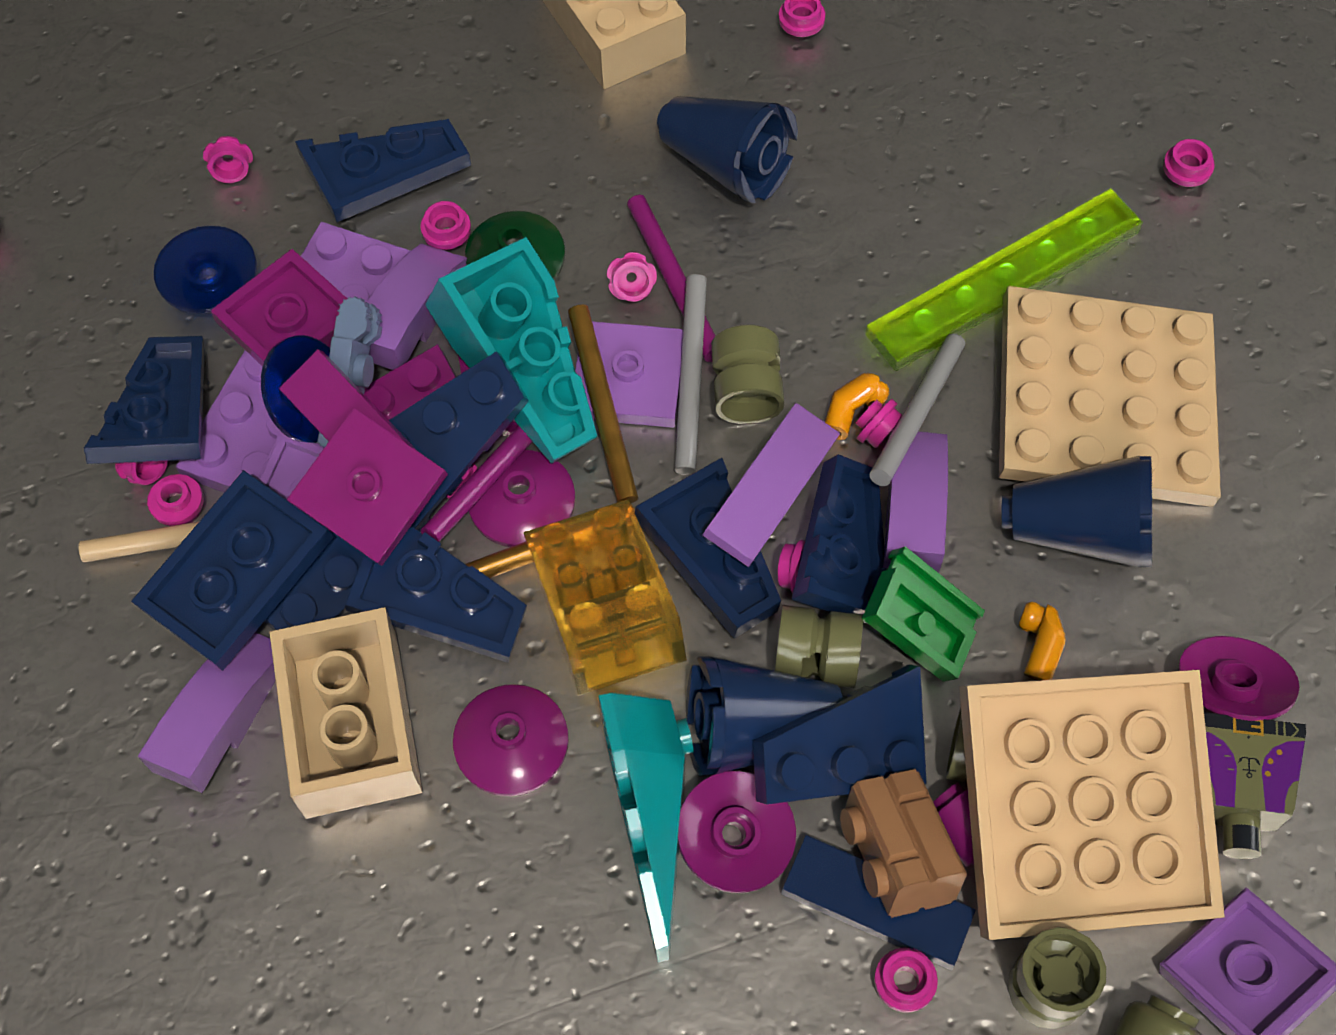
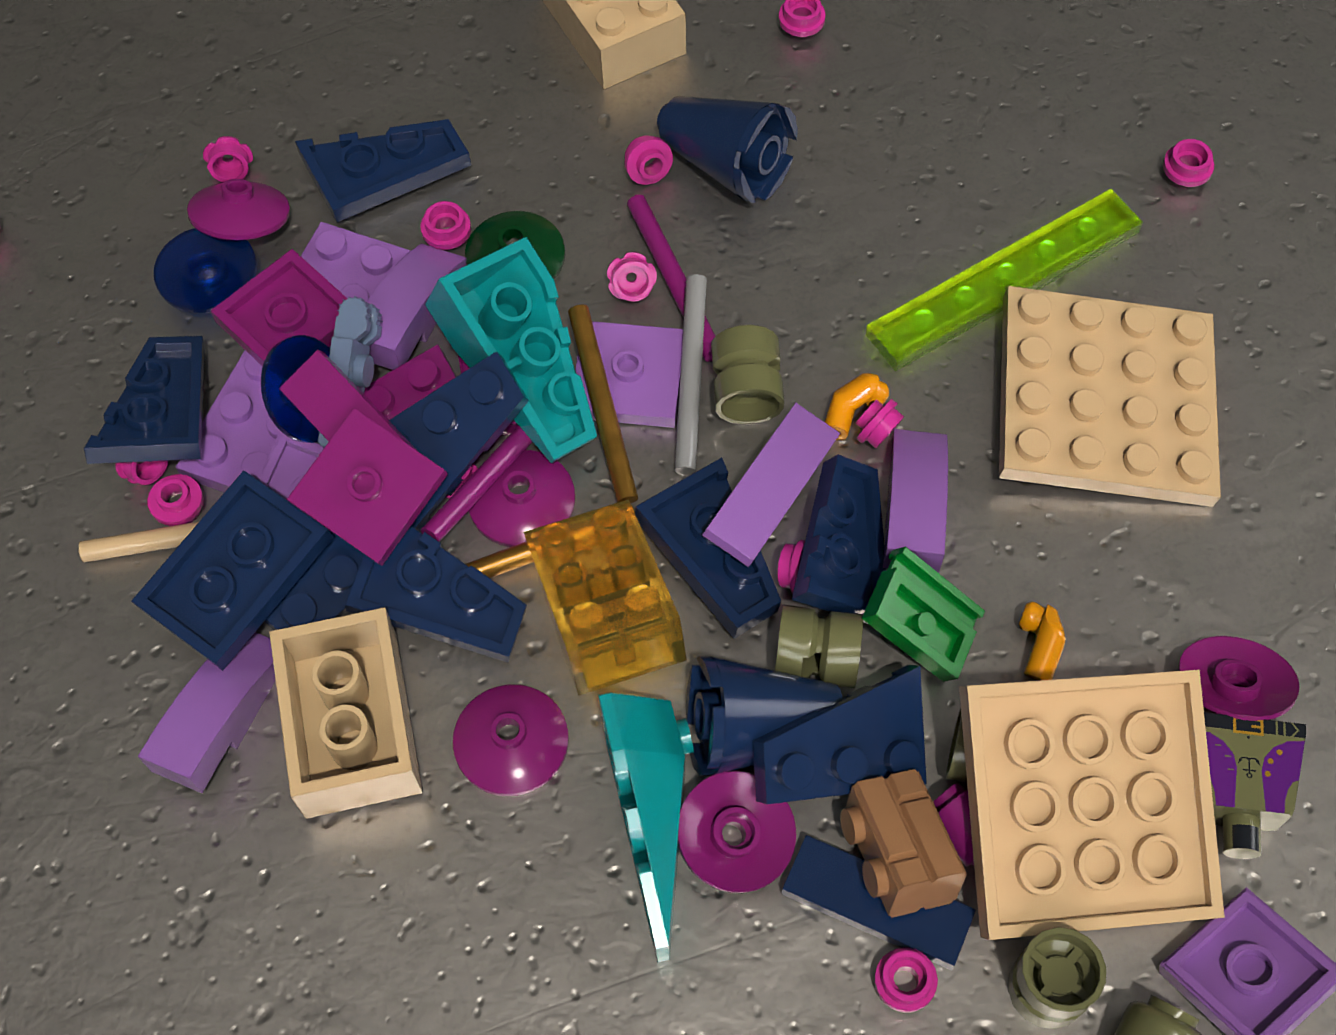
(238, 210): none -> magenta dish
(641, 151): none -> dark pink plate
(917, 410): light grey bar -> none
(1088, 511): dark blue cone -> none

